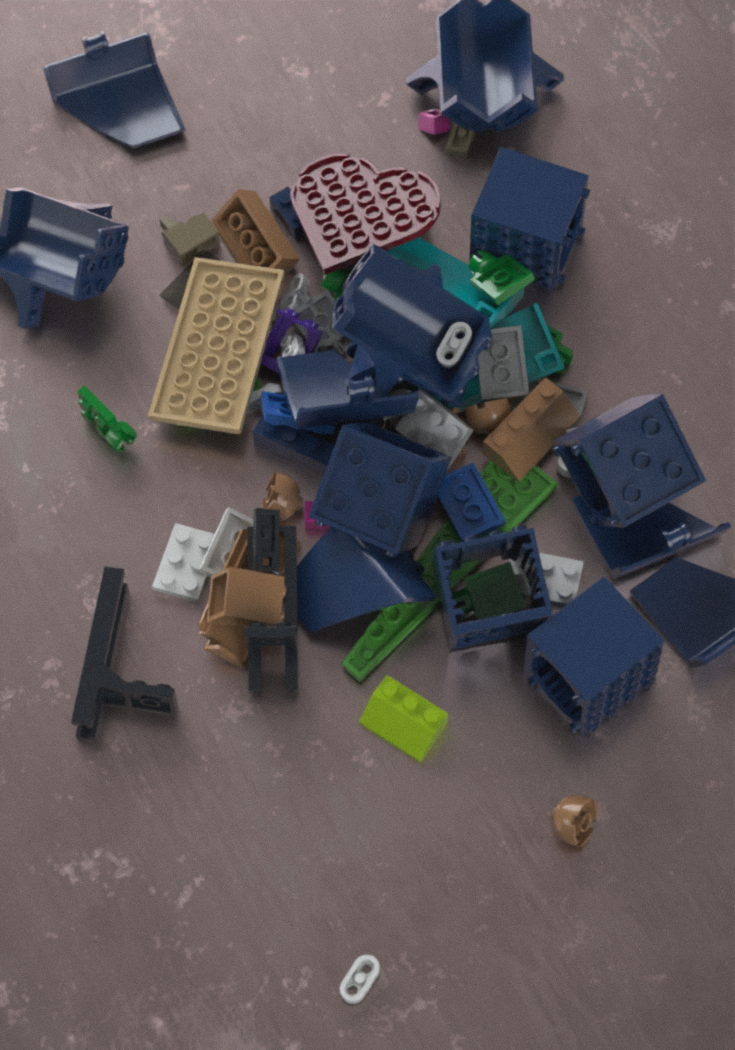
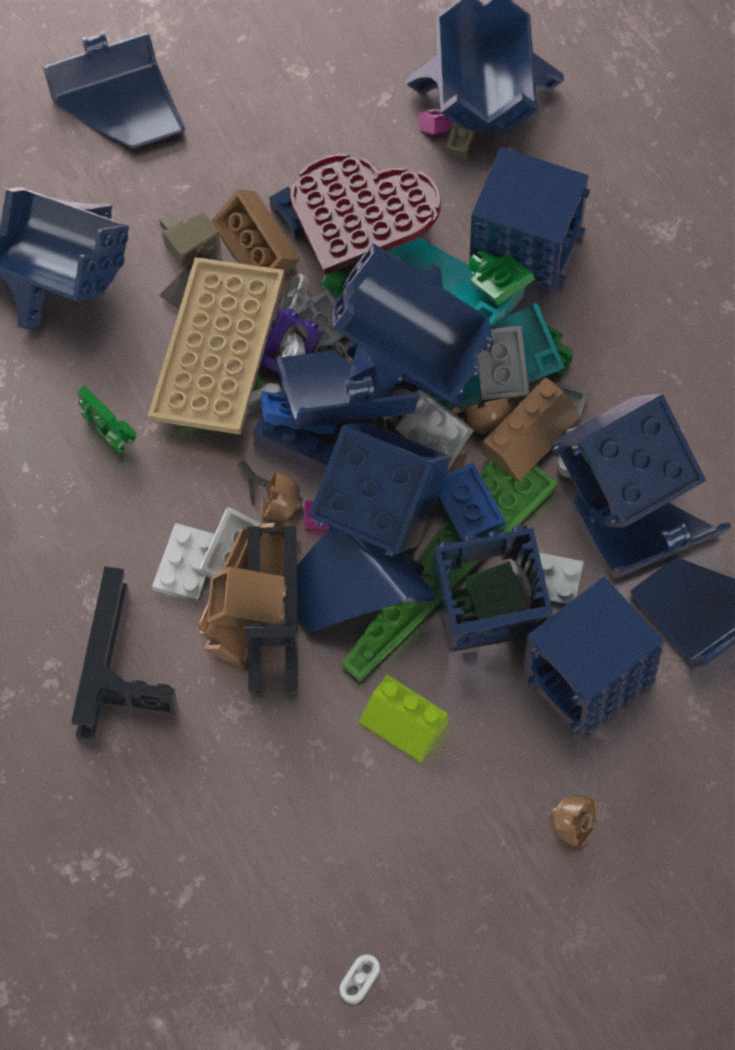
(252, 477): none -> clear smoke plant
(266, 540): black plate -> none
(455, 346): white plate -> none

